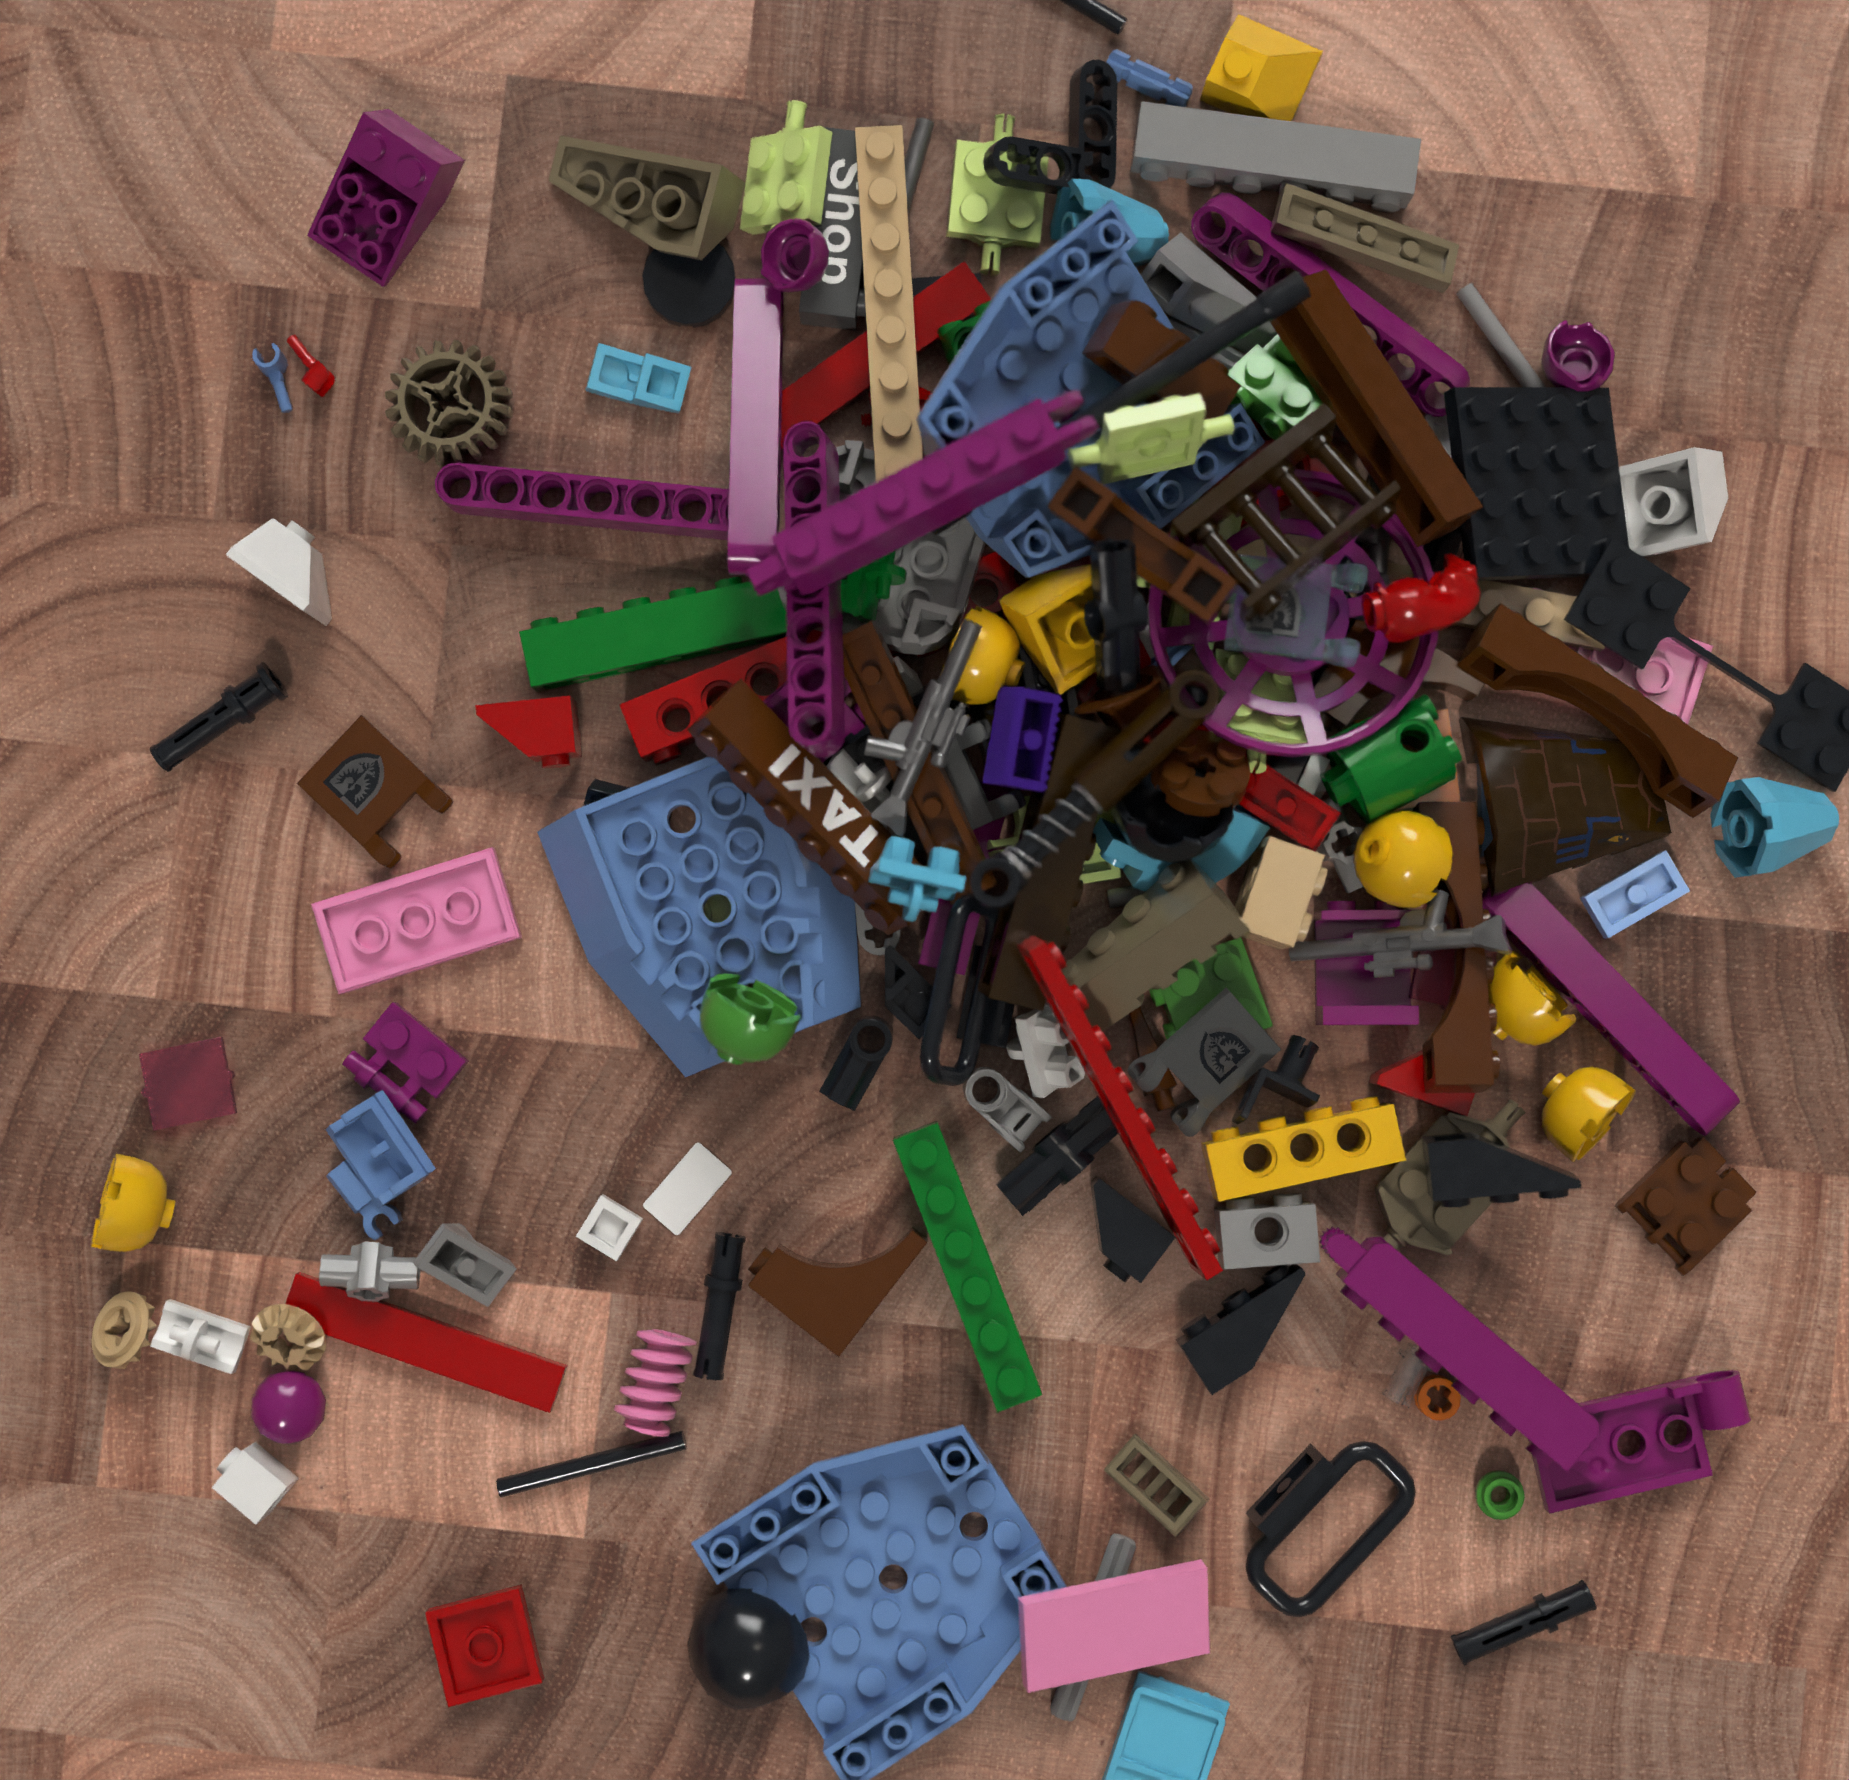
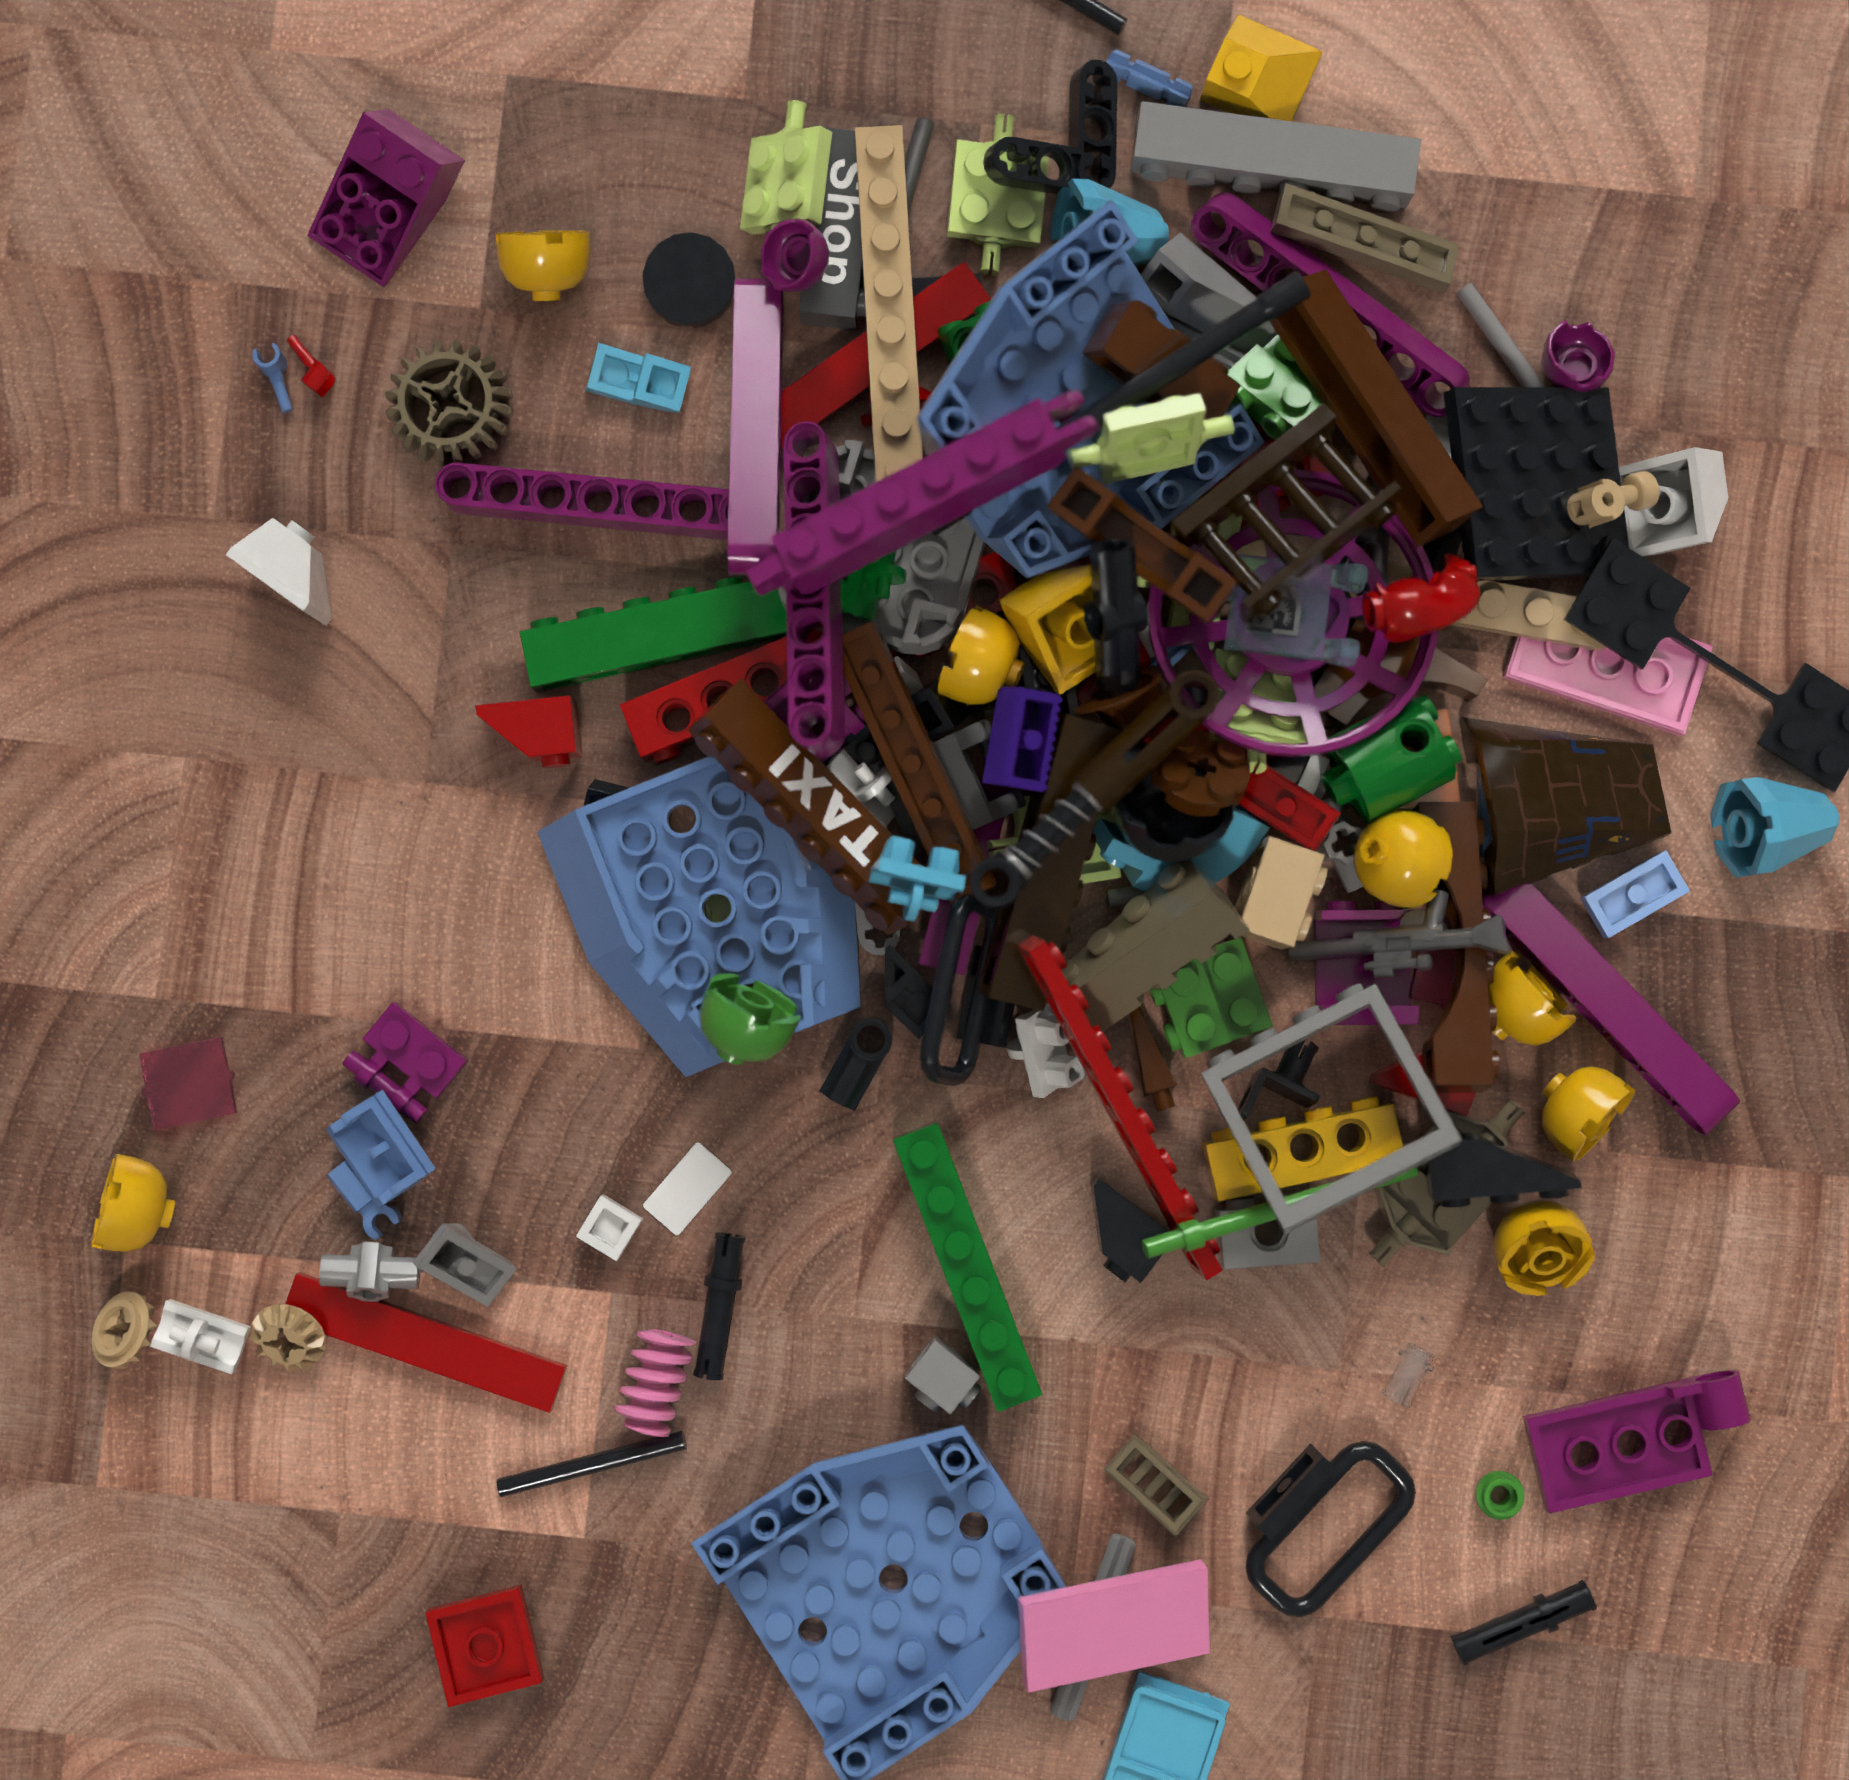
(236, 706): black pin -> none
(253, 1481): white brick -> none
(288, 1407): magenta hair -> none
(366, 784): reddish brown flag -> none
(416, 920): bright pink tile -> none
(544, 260): none -> yellow cylinder
(660, 198): dark tan wedge -> none
(747, 1649): black cylinder -> none
(827, 1297): reddish brown arch -> none
(932, 724): flat silver piece -> none
(943, 1377): none -> light grey brick
(1006, 1108): light grey piece -> none
(1058, 1157): black piece -> none
(1193, 1234): none -> bright green bar
(1209, 1056): dark grey flag -> none
(1234, 1338): black slope -> none
(1367, 1178): none -> light grey window
(1452, 1396): orange bush -> none
(1469, 1351): magenta hinge -> none
(1542, 1247): none -> yellow cylinder
(1606, 500): none -> tan leg
(1675, 757): reddish brown arch -> none
(1689, 1201): reddish brown plate -> none

